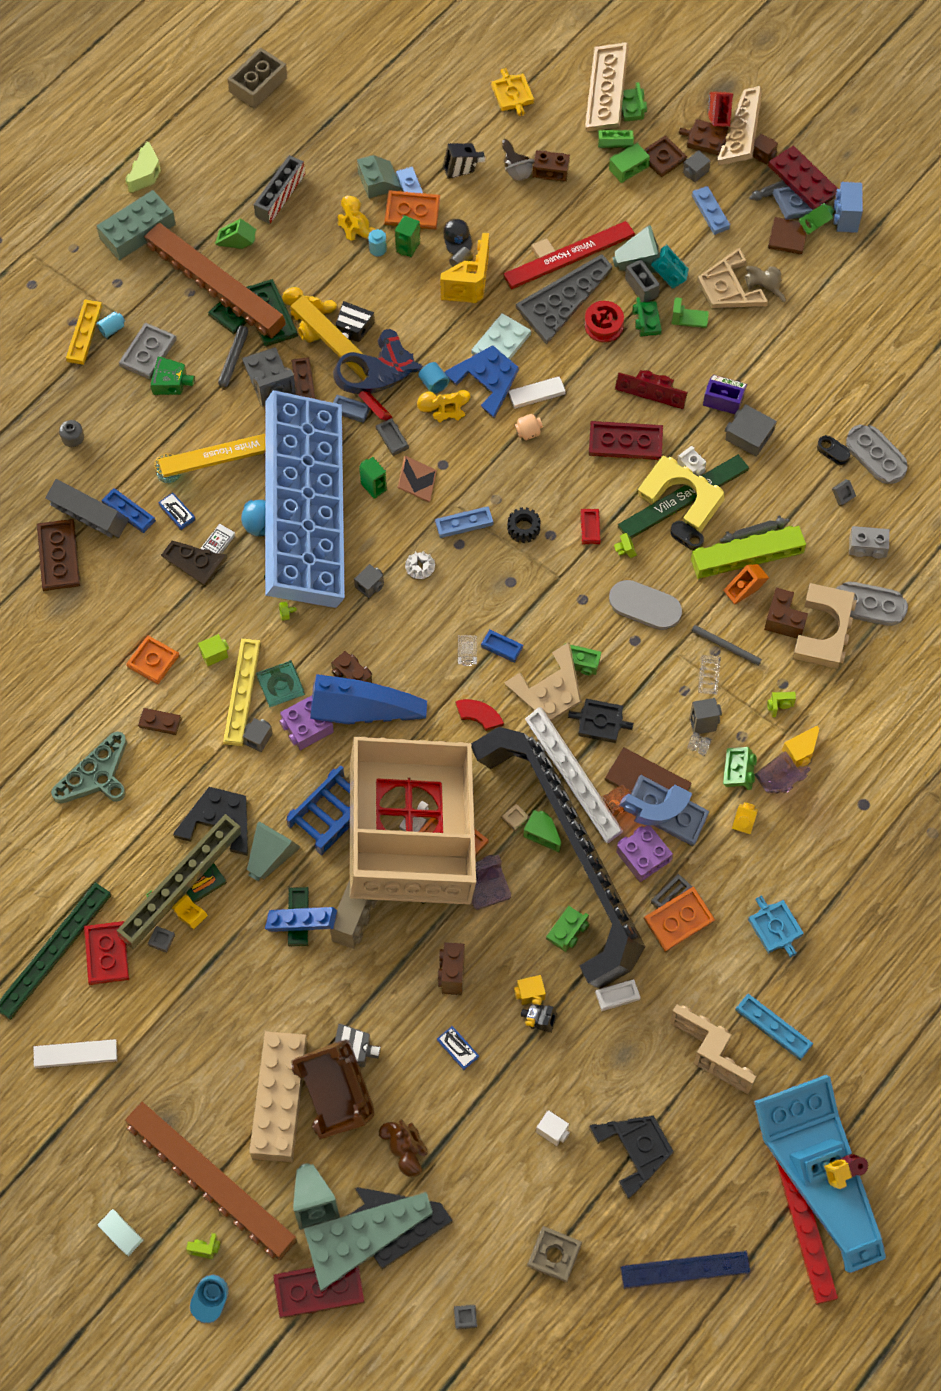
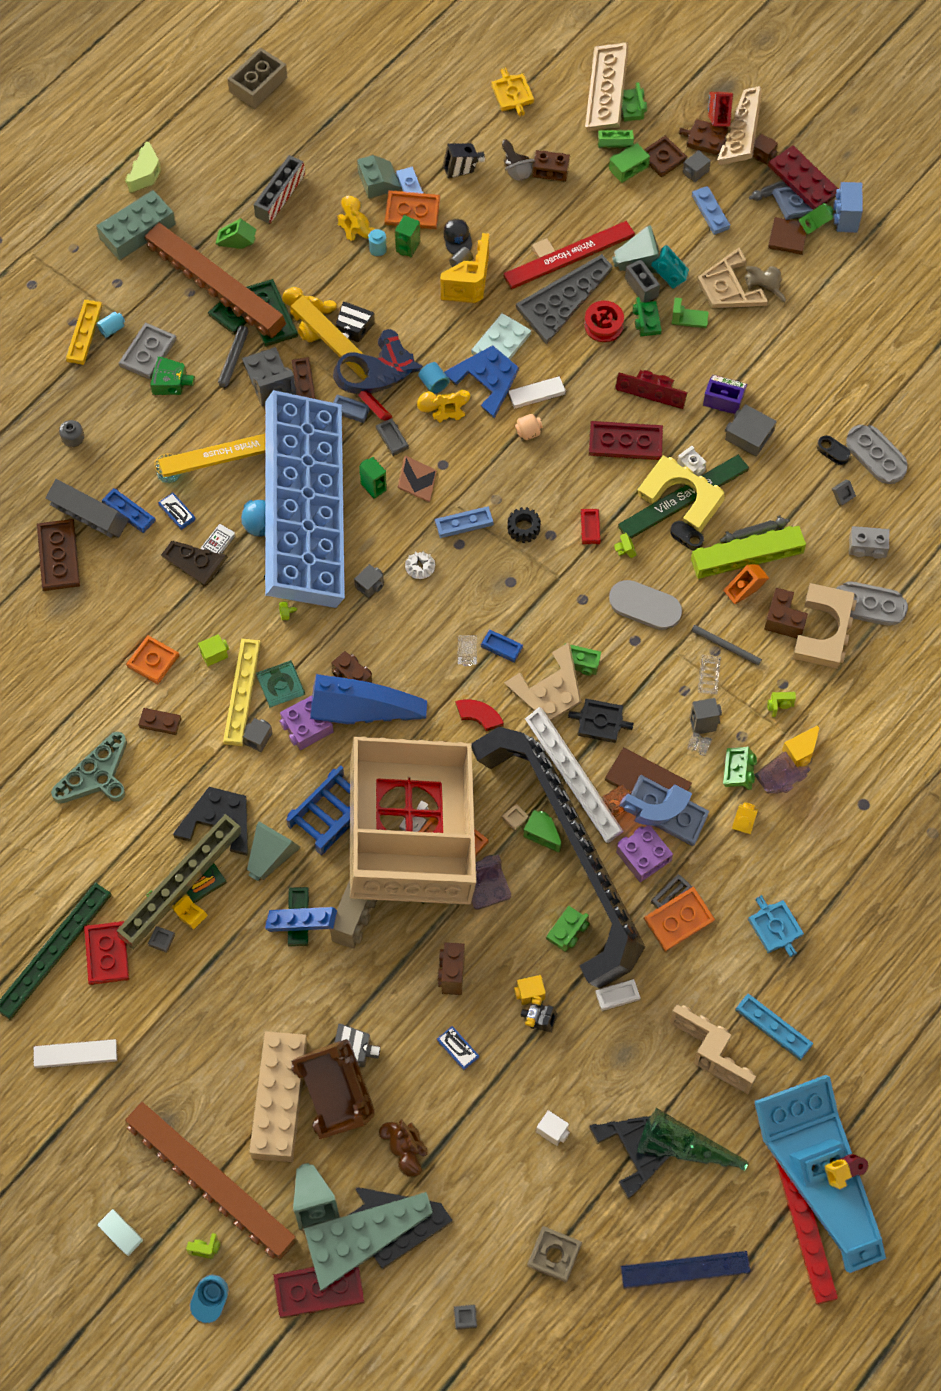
(673, 1138): none -> clear green wedge

